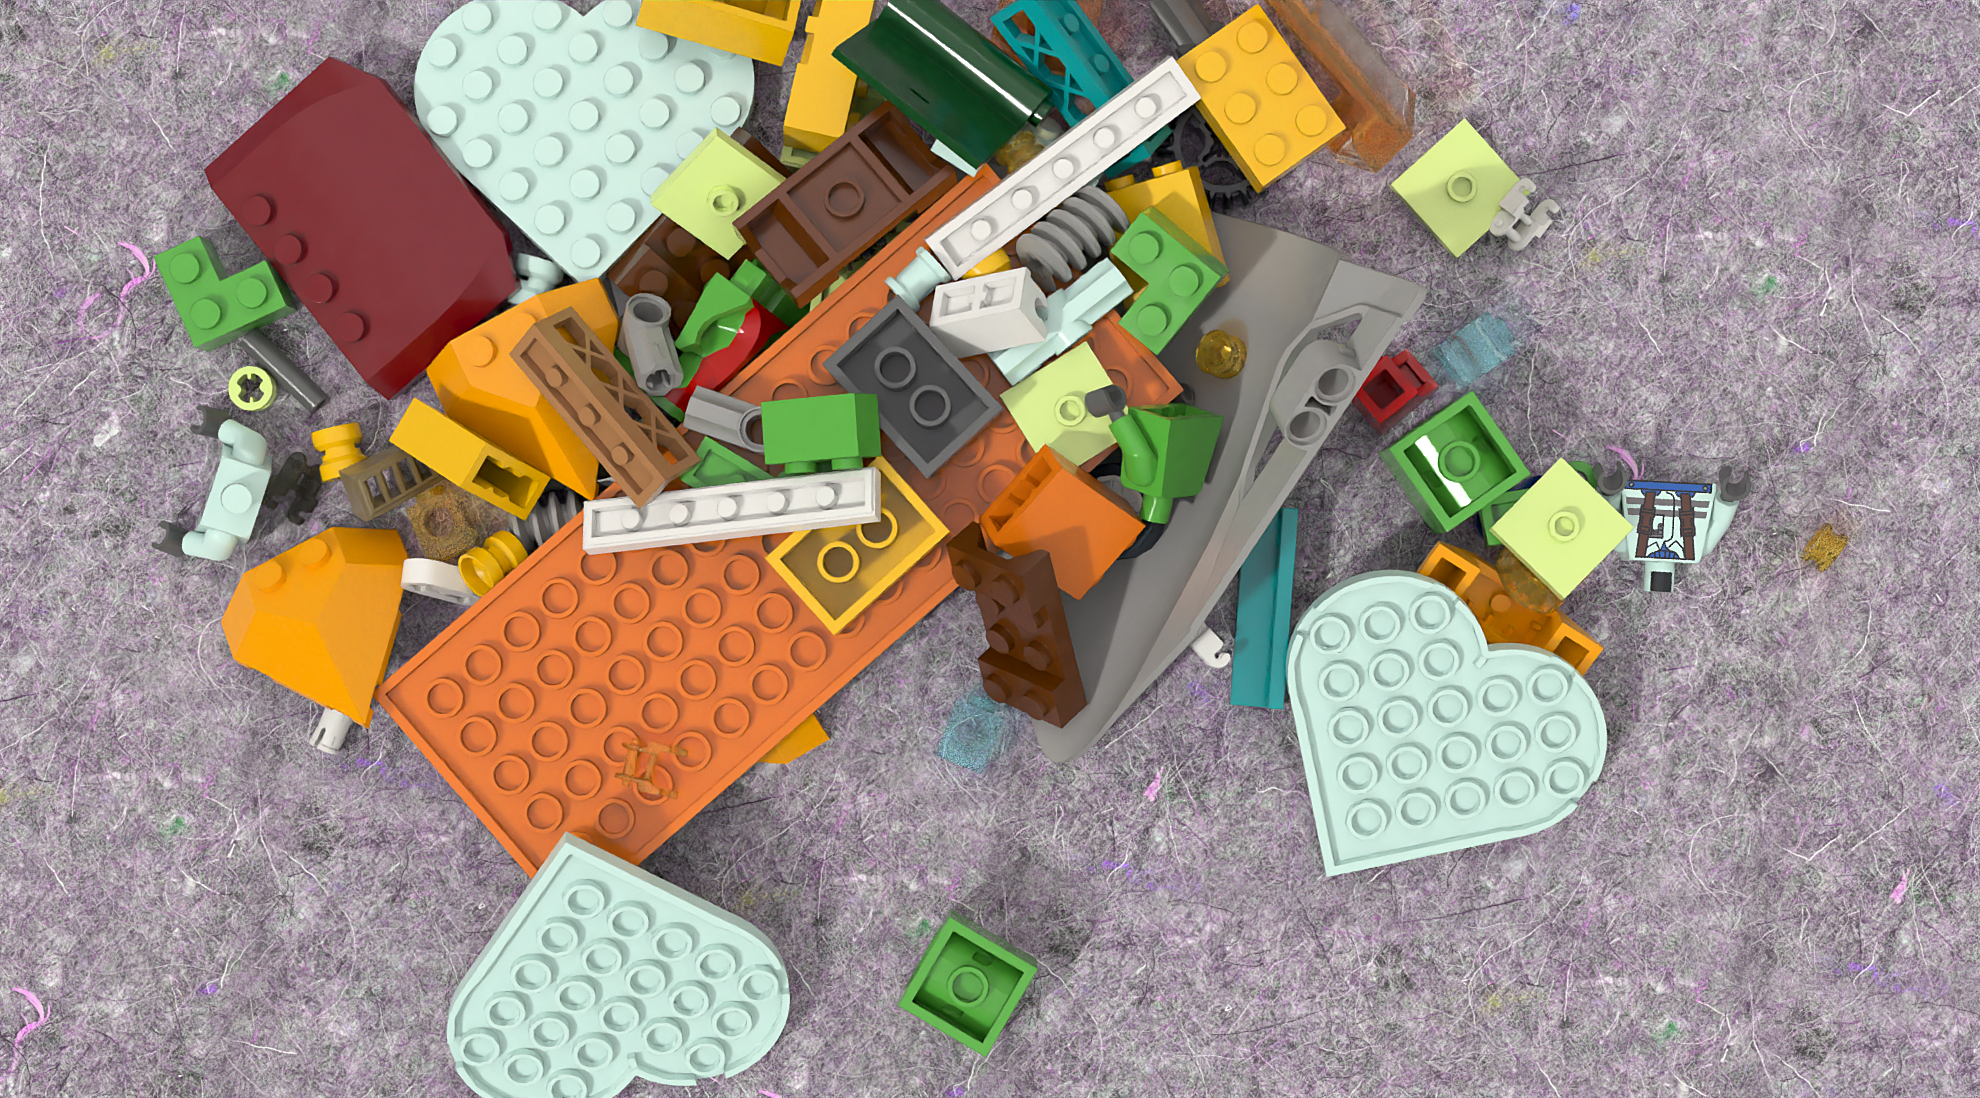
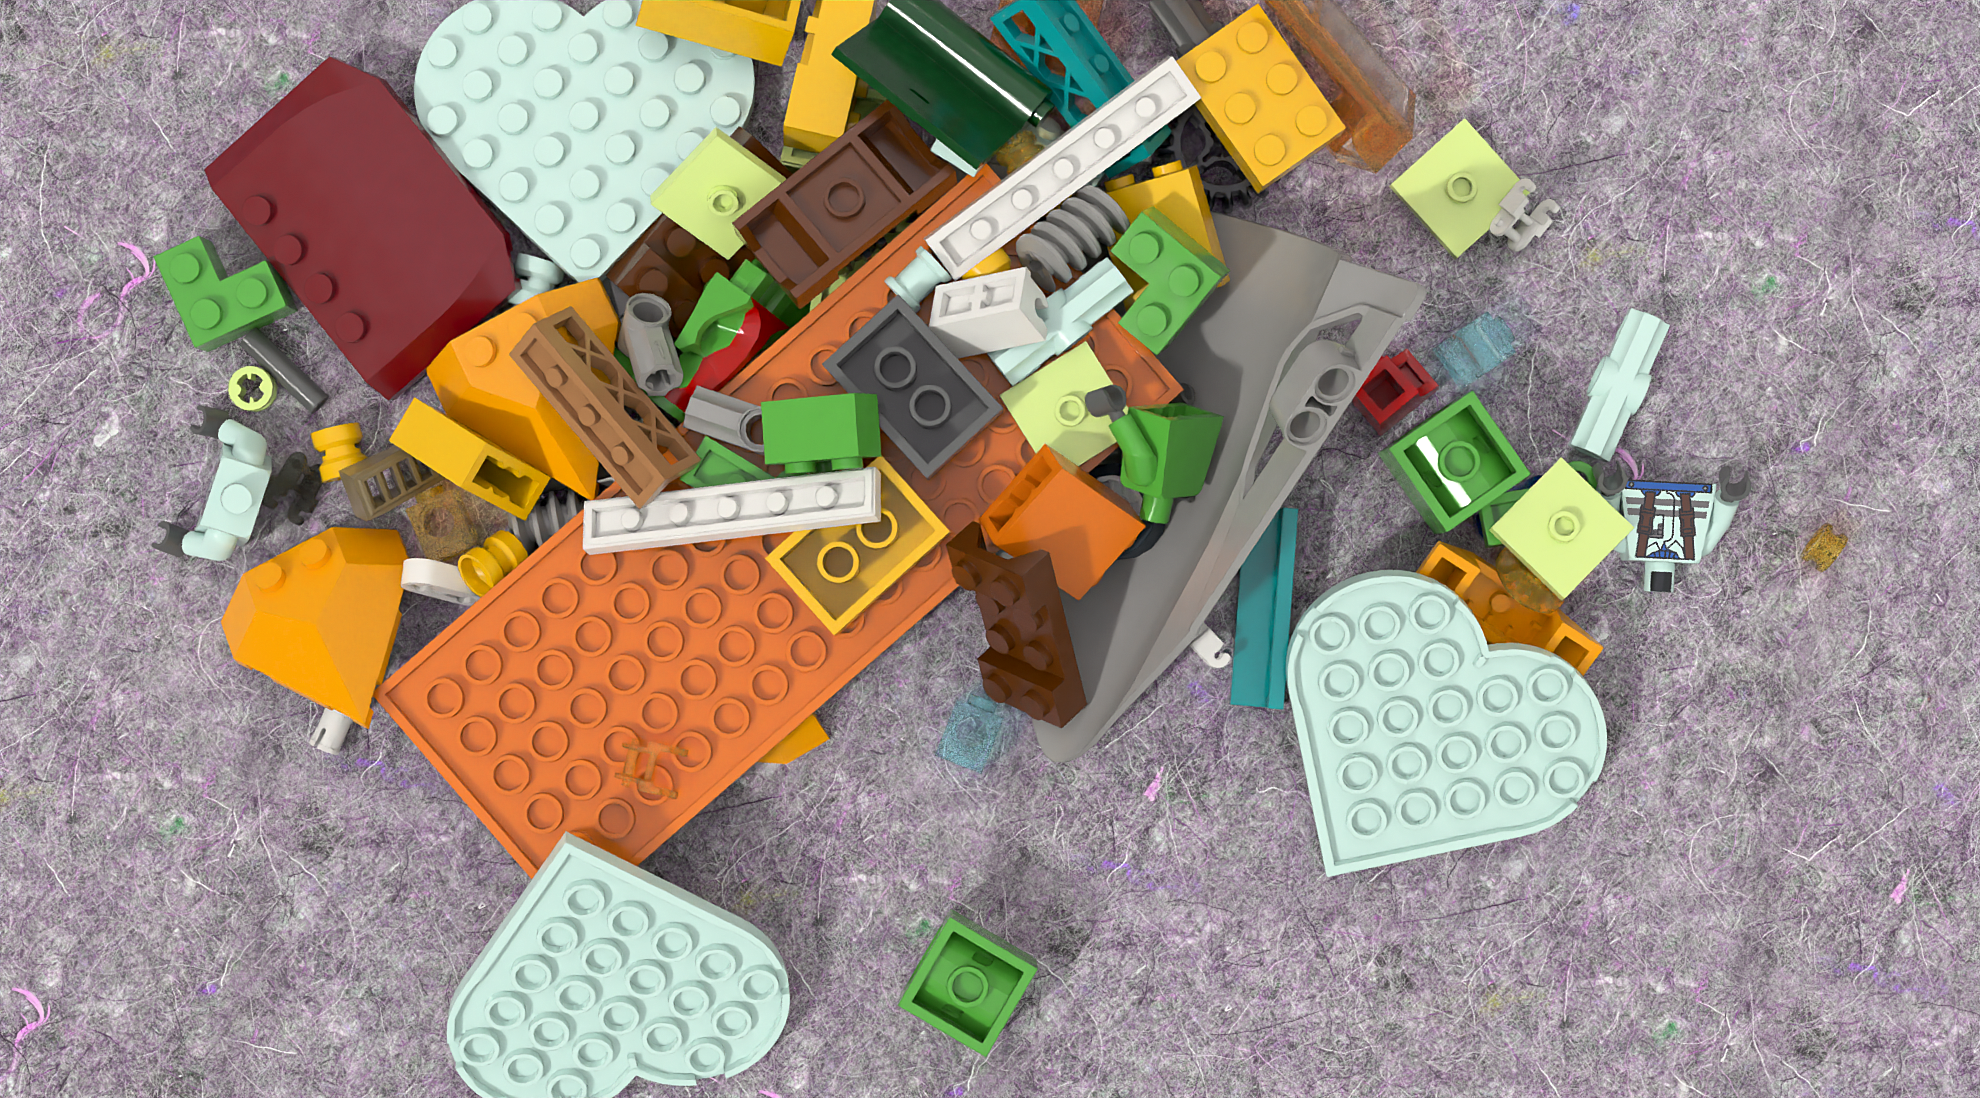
(1233, 354): clear yellow bush -> none
(1619, 385): none -> light aqua piece

